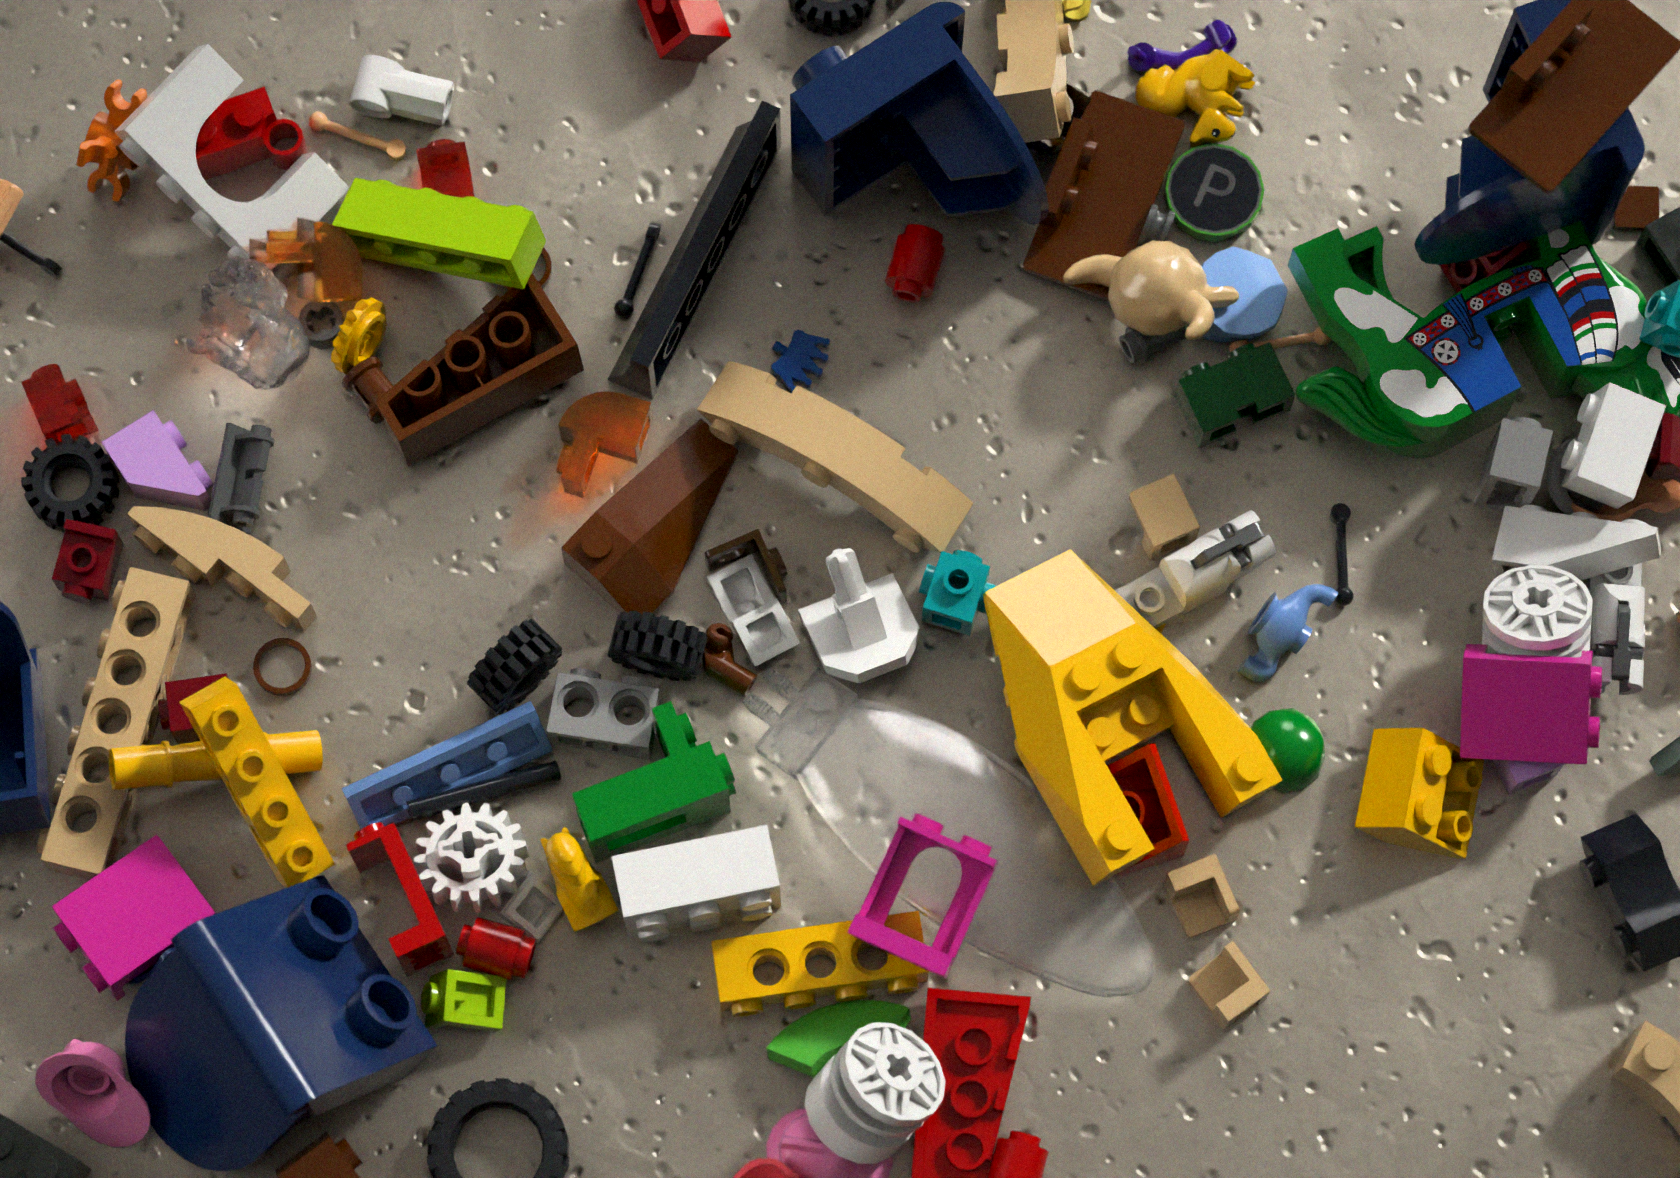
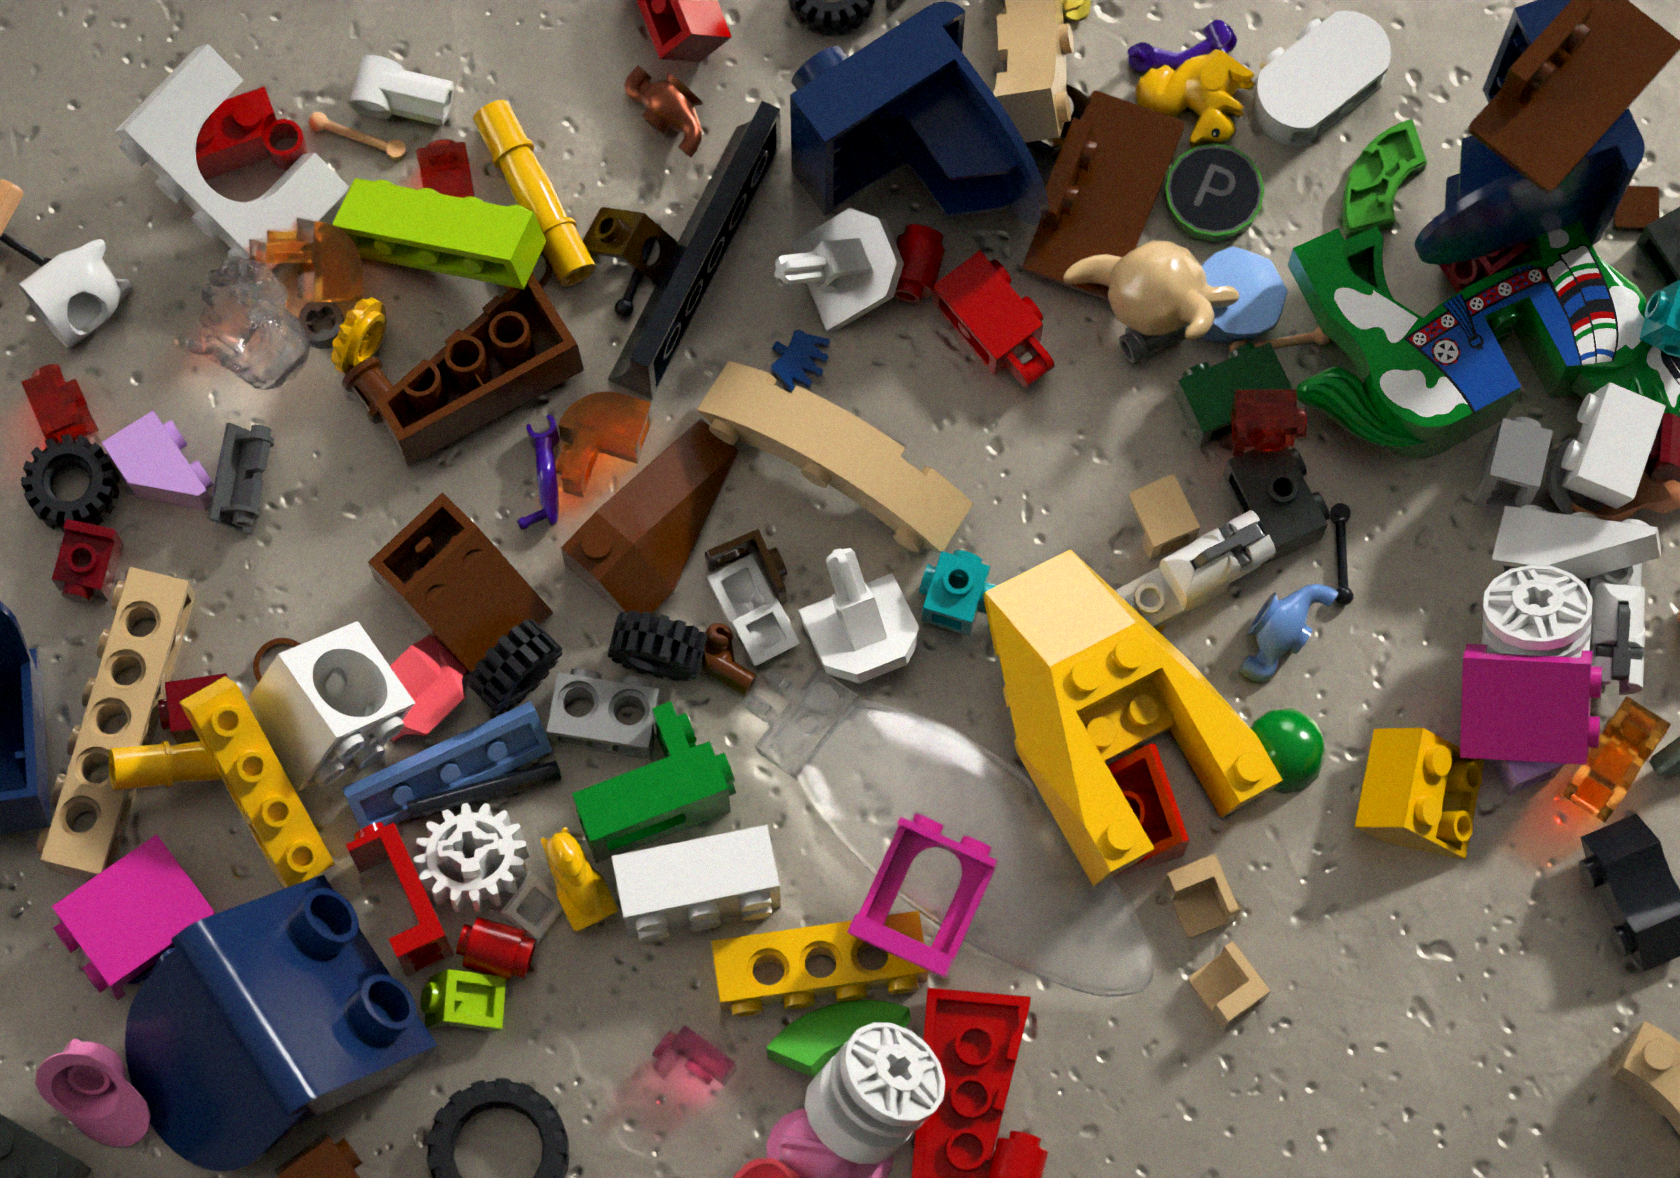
(75, 292): none -> white piece
(103, 143): orange pin -> none
(211, 548): tan slope -> none
(329, 706): none -> white brick
(433, 683): none -> coral slope
(455, 582): none -> reddish brown slope
(534, 191): none -> yellow piece
(545, 475): none -> dark purple piece
(622, 236): none -> dark brown bracket
(668, 106): none -> copper piece
(703, 1058): none -> clear pink bracket
(847, 266): none -> white piece
(993, 318): none -> red brick
(1156, 226): dark grey bush -> none
(1266, 420): none -> clear red brick
(1279, 496): none -> pearl dark grey brick
(1320, 77): none -> white brick
(1378, 176): none -> bright green tile
(1611, 769): none -> clear orange brick

